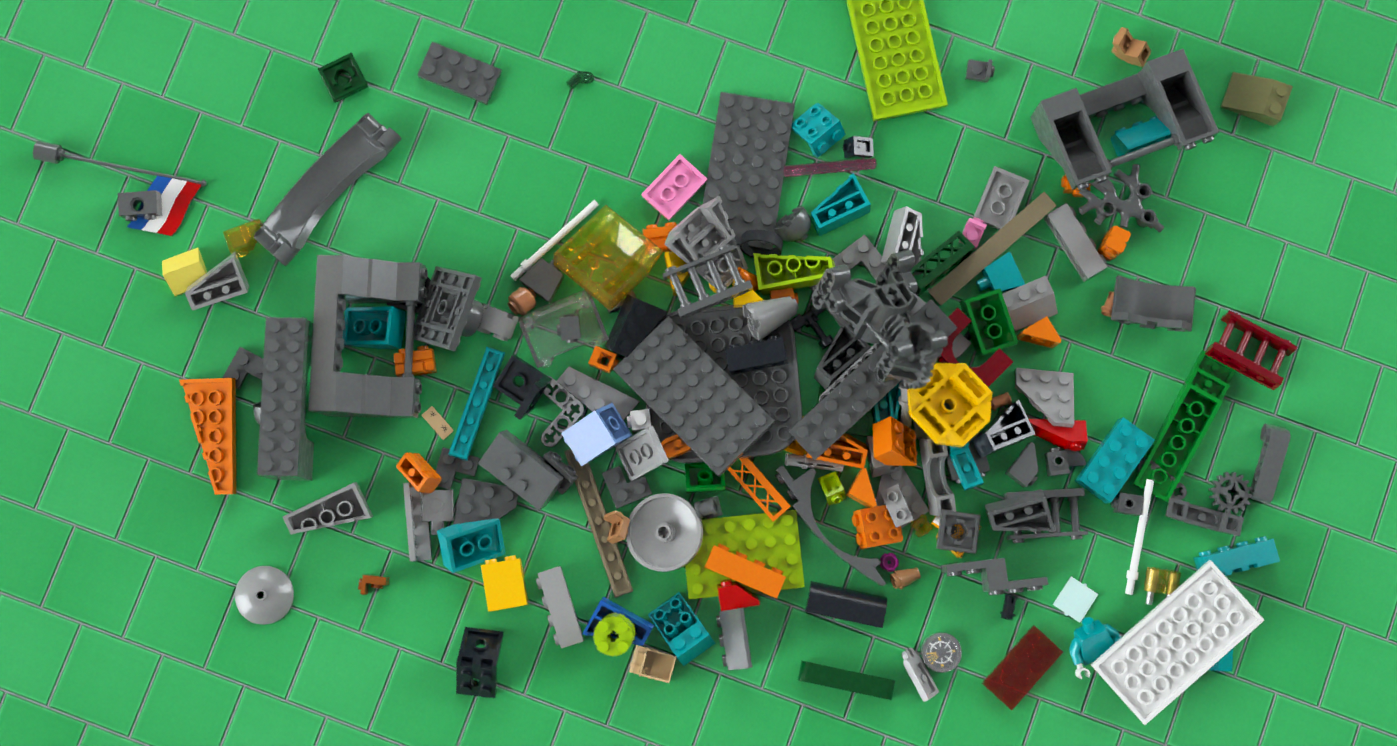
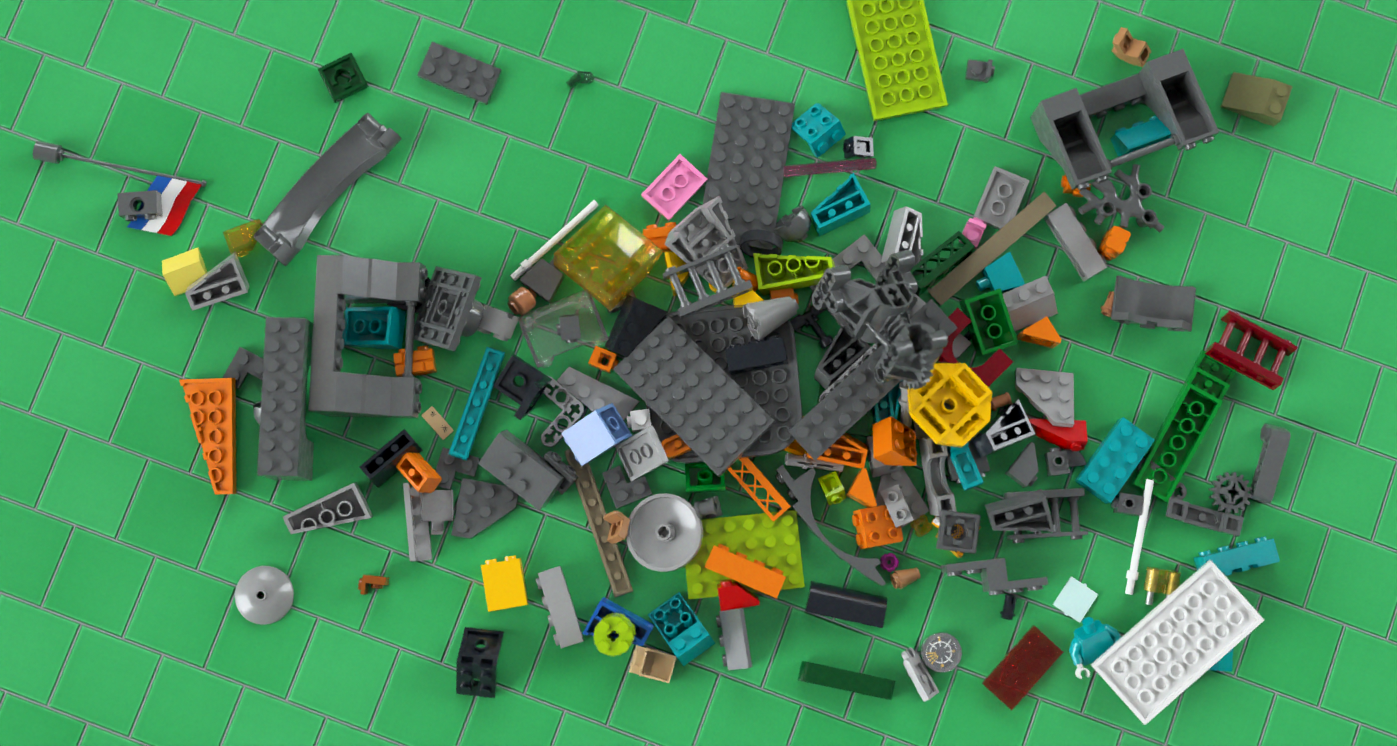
(383, 463): none -> black brick
(470, 543): teal slope -> none

